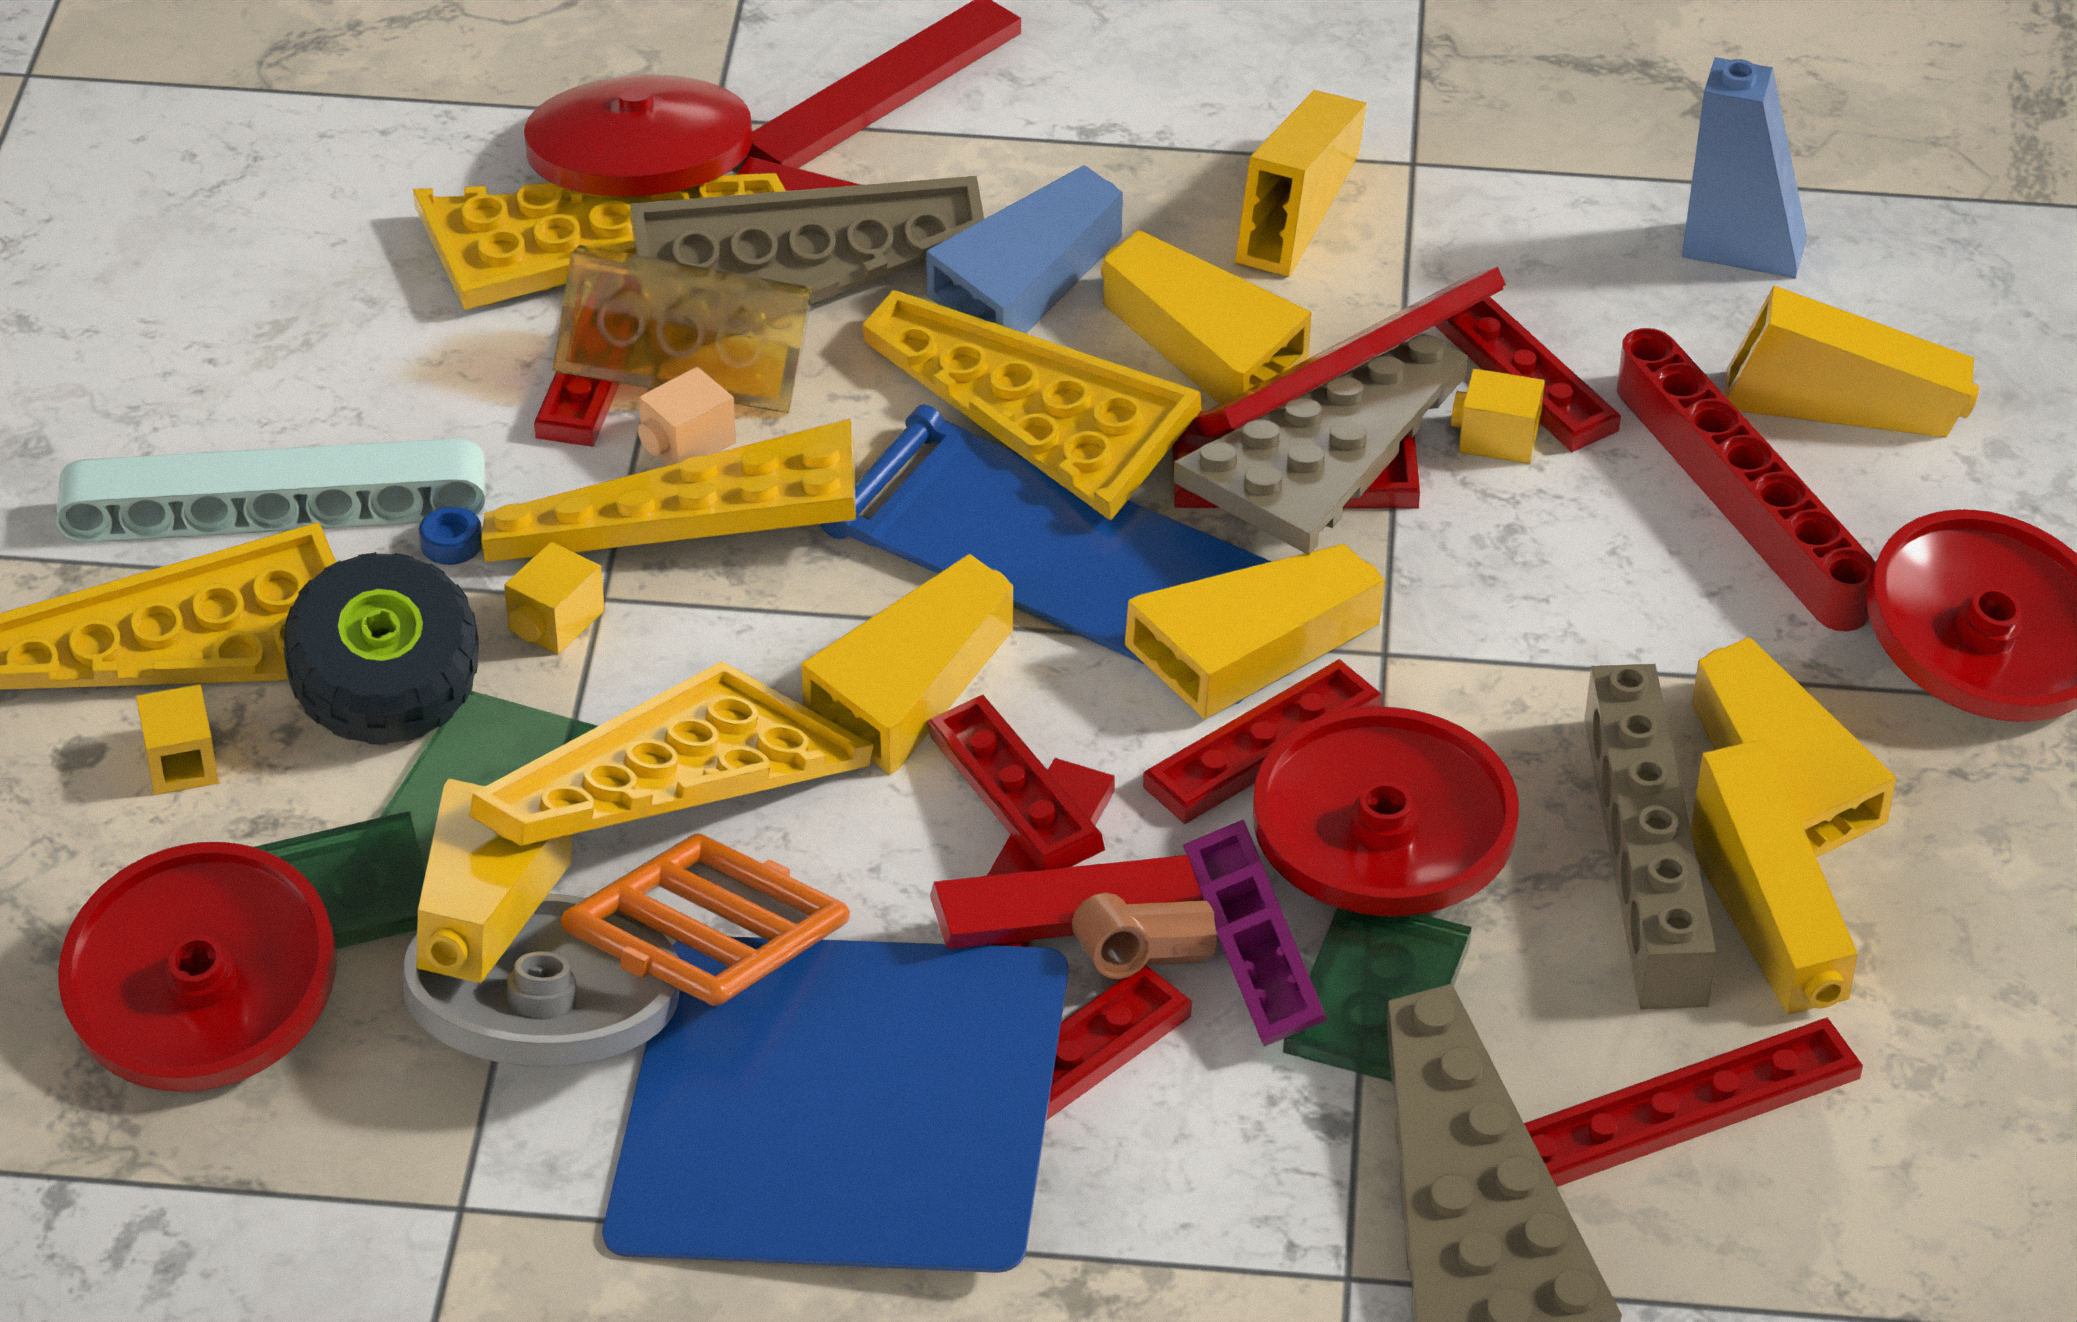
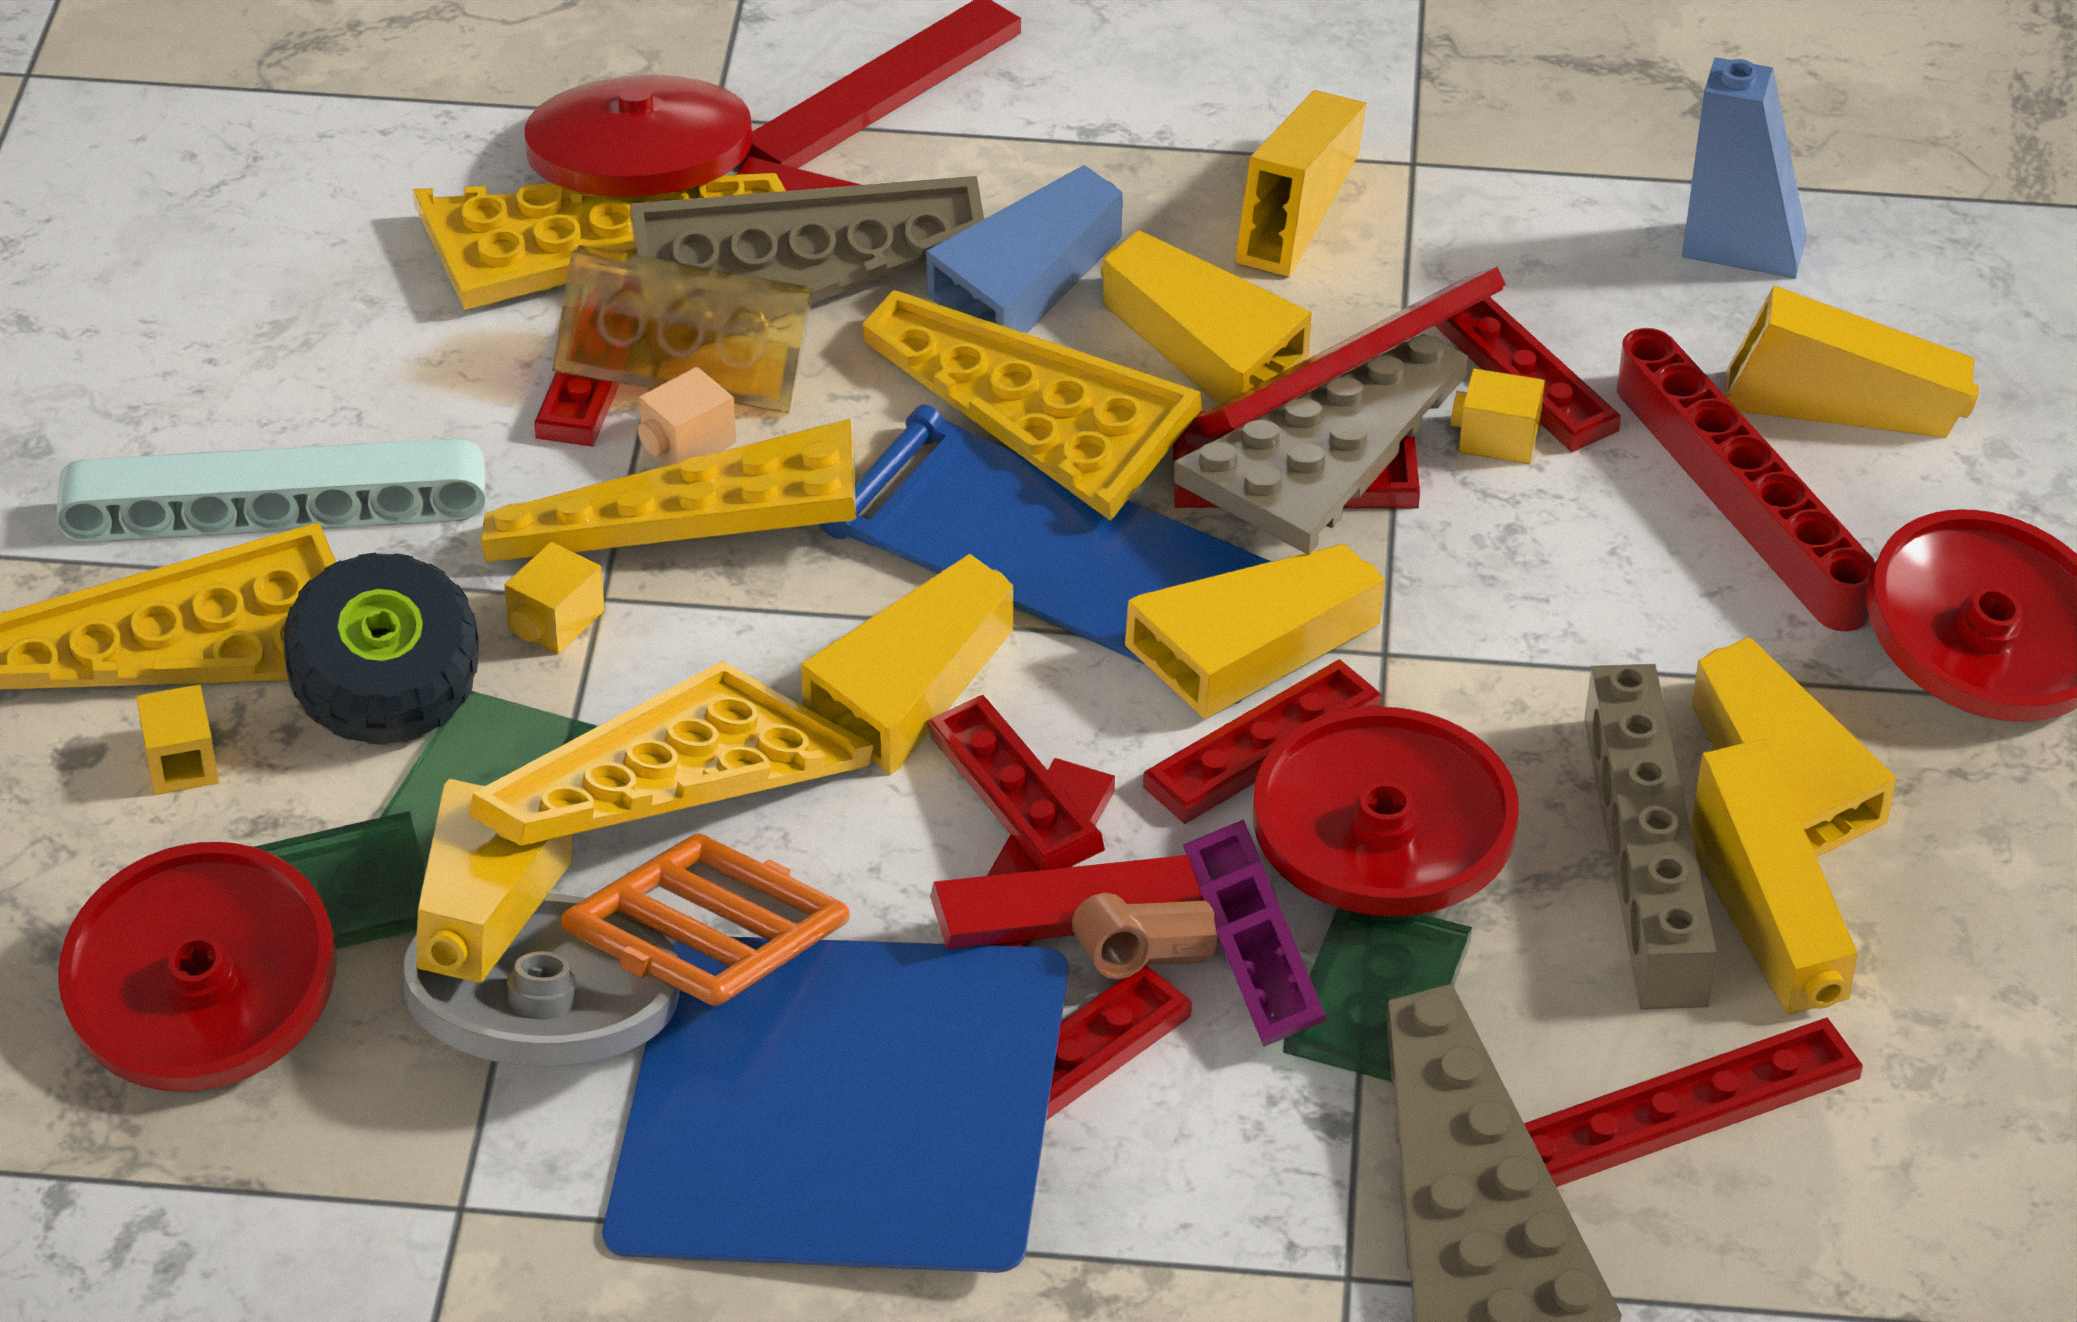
(450, 535): blue tile -> none

